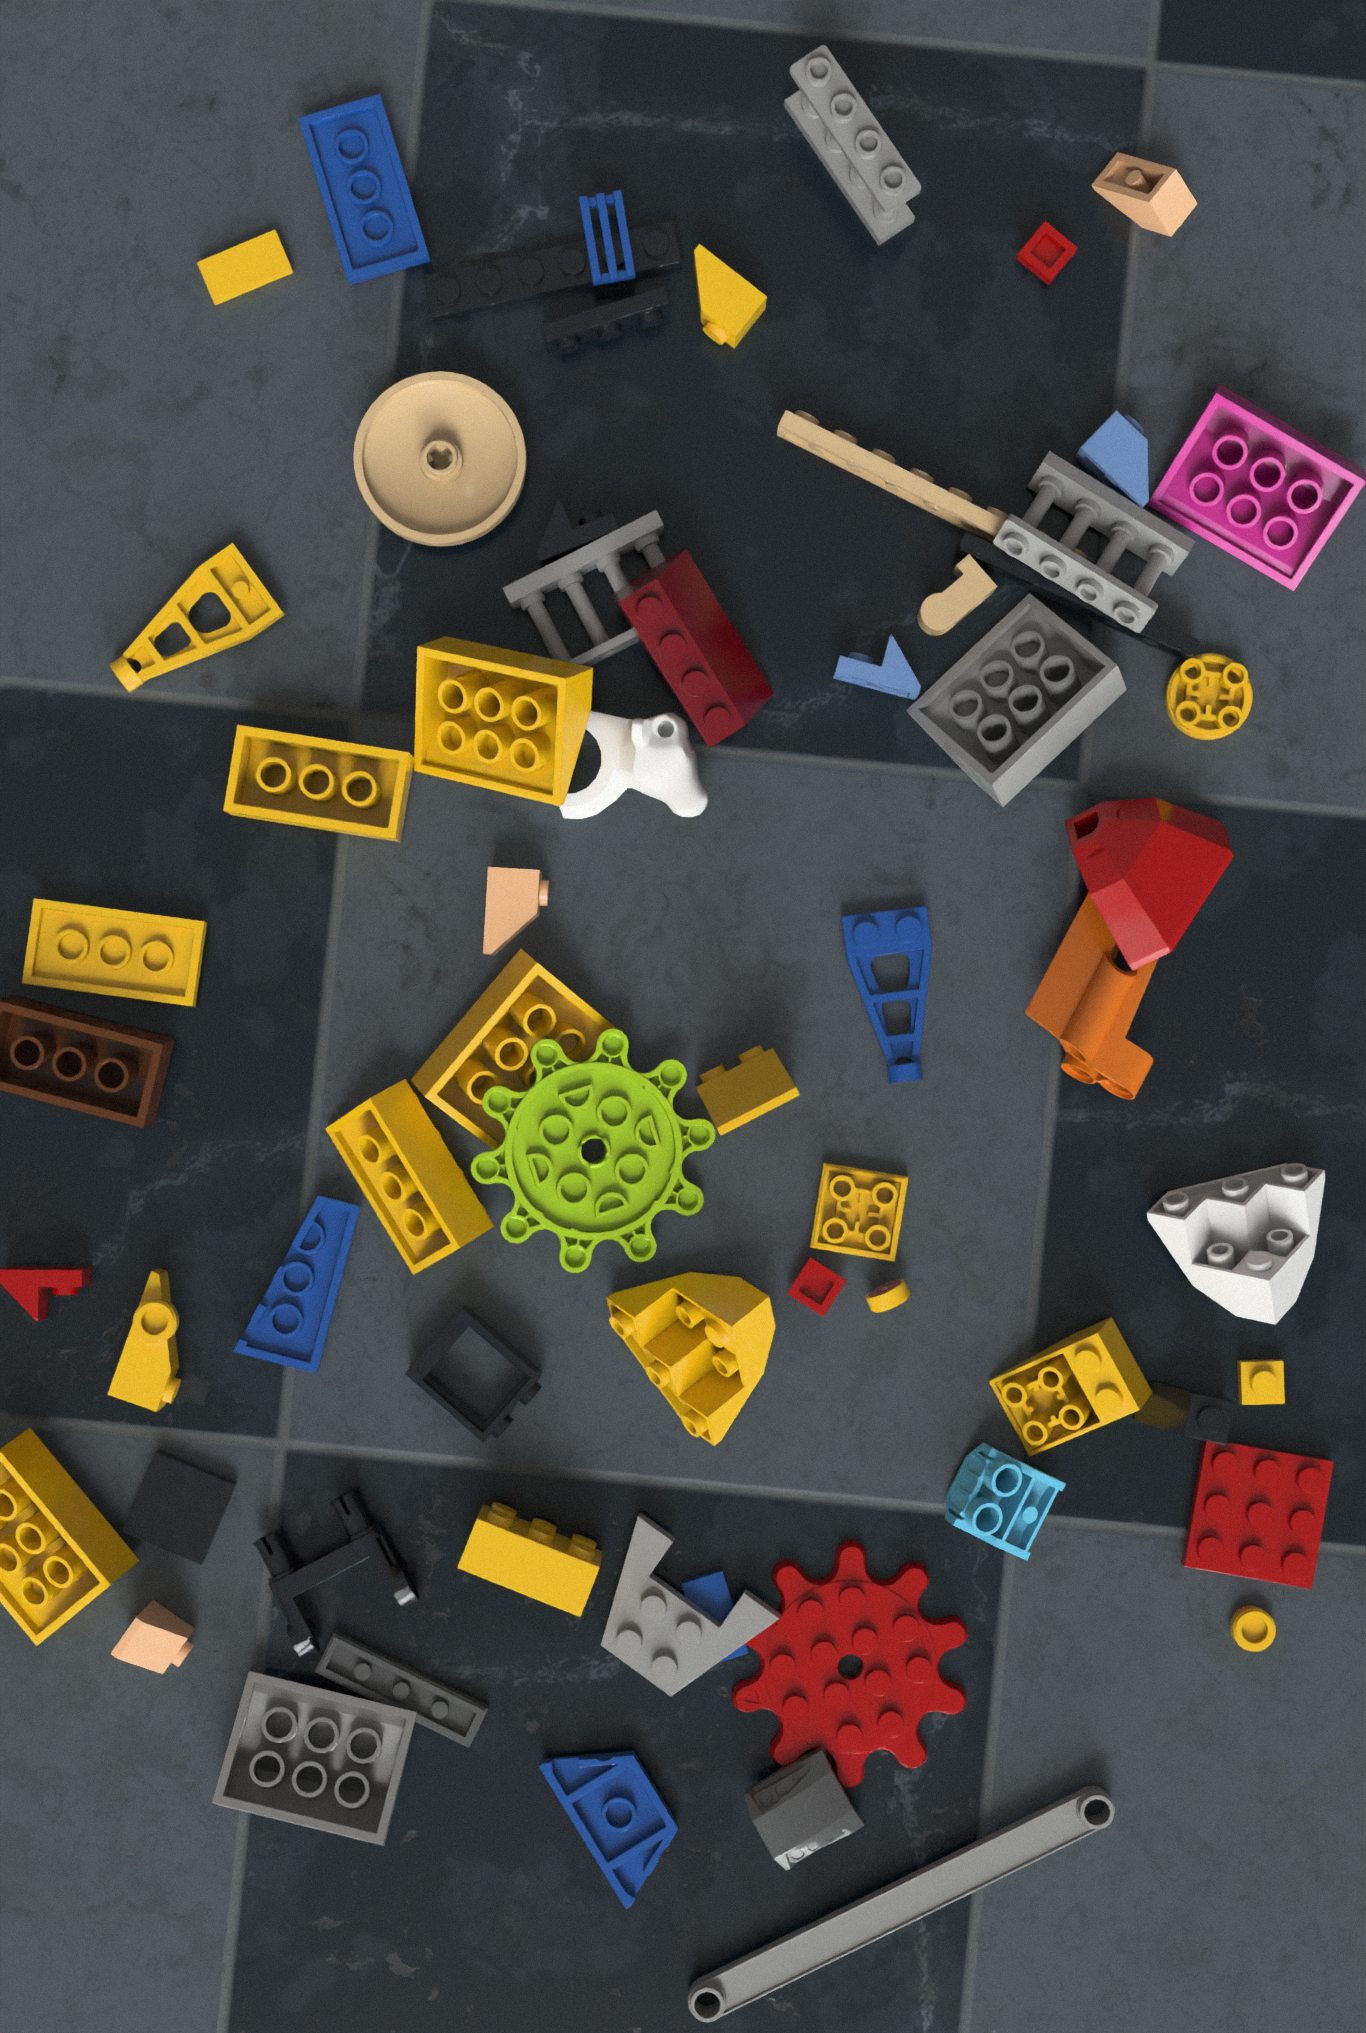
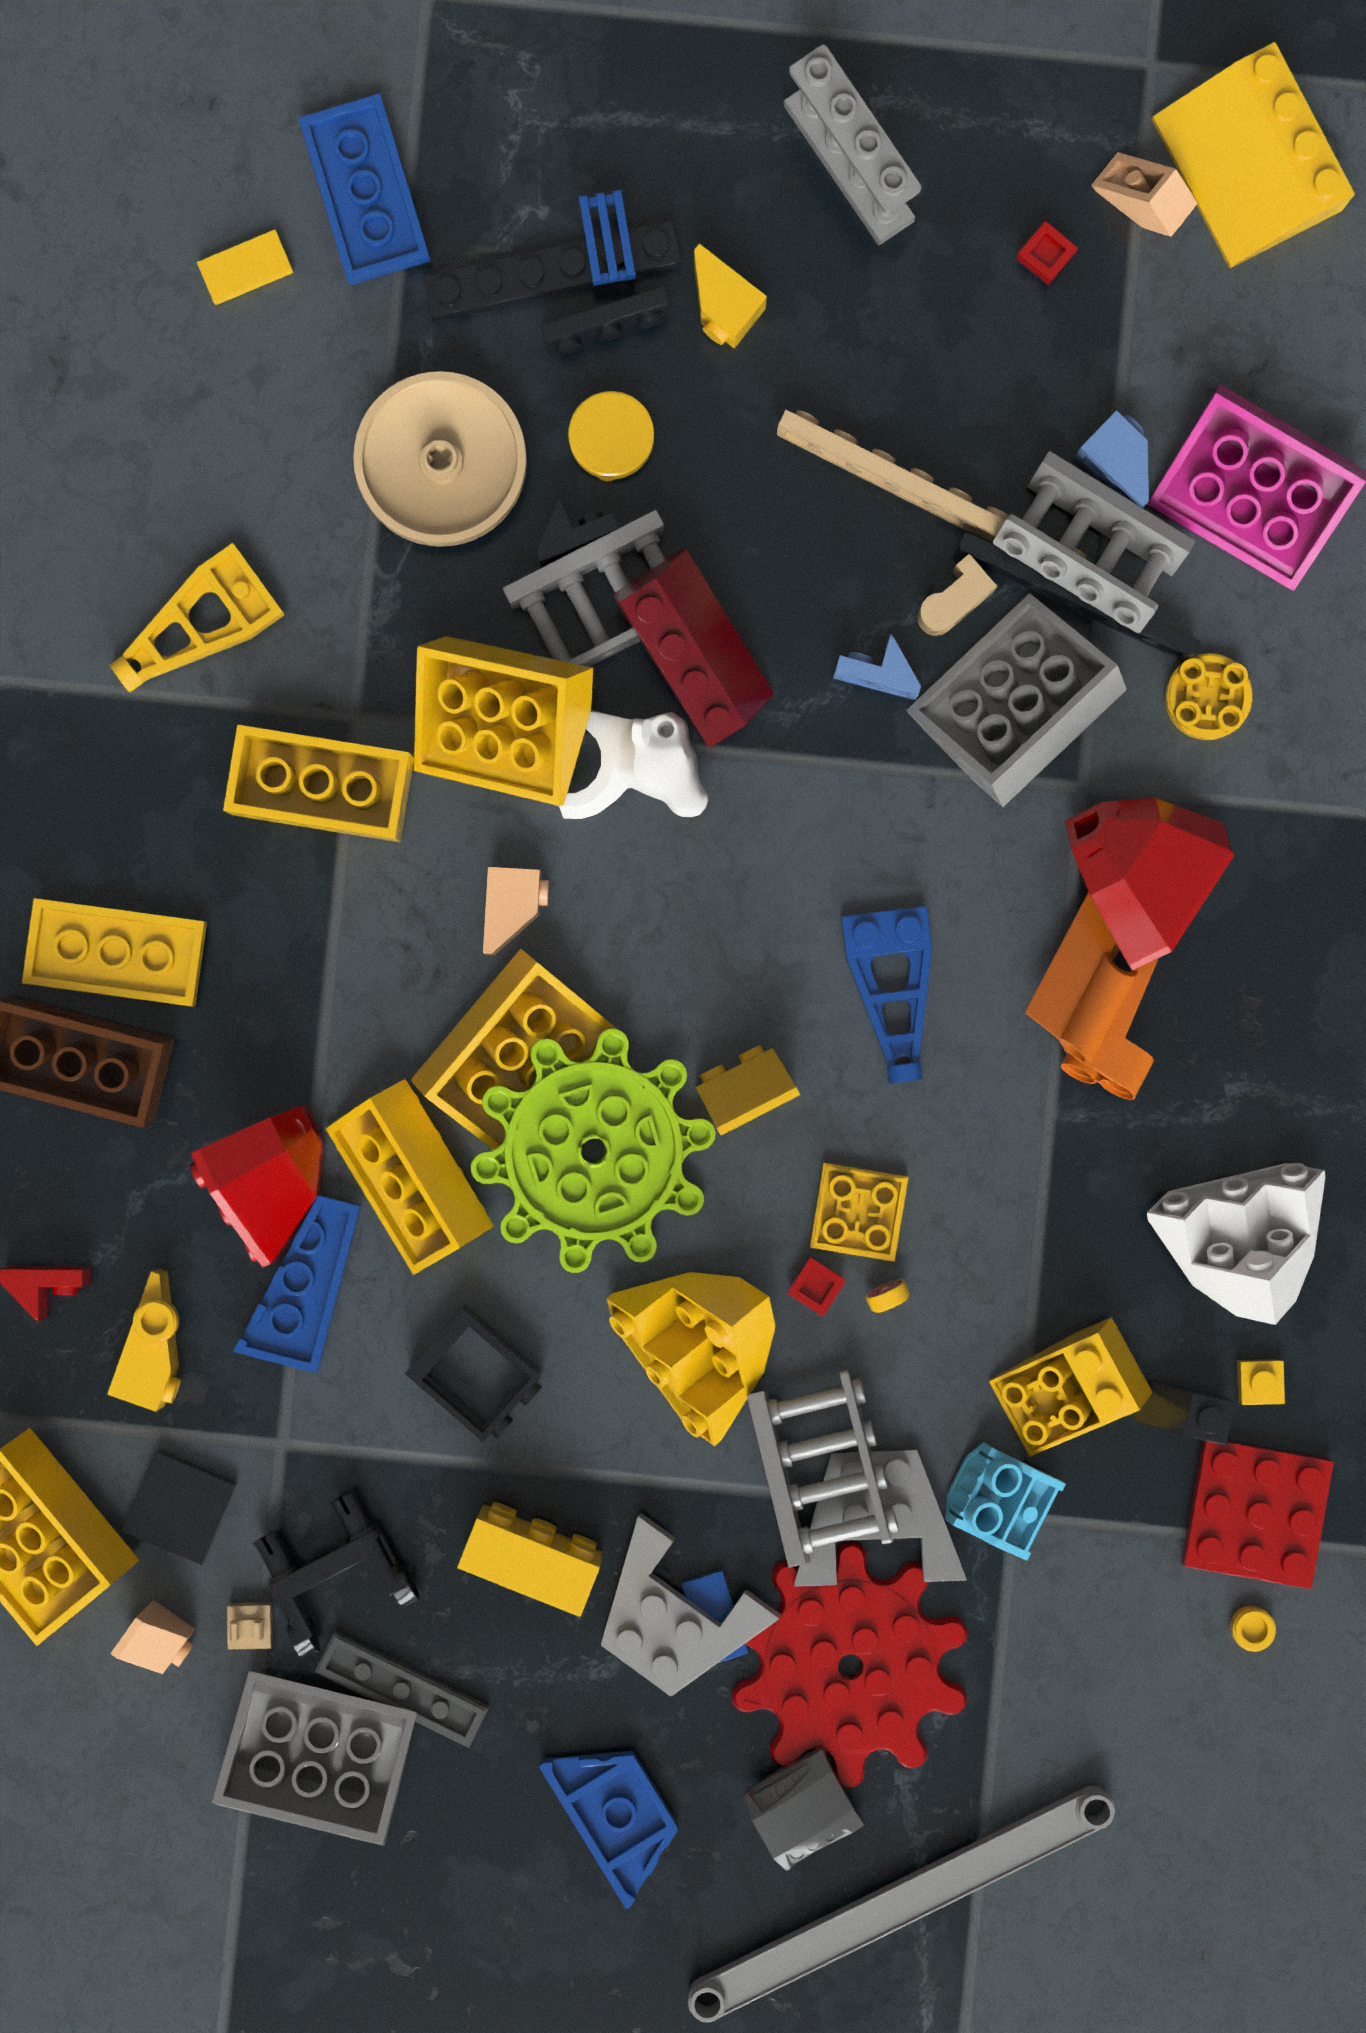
(250, 1625): none -> tan tile
(265, 1179): none -> red brick
(611, 435): none -> yellow tile
(790, 1498): none -> light grey fence
(914, 1509): none -> light grey wing
(1253, 156): none -> yellow slope

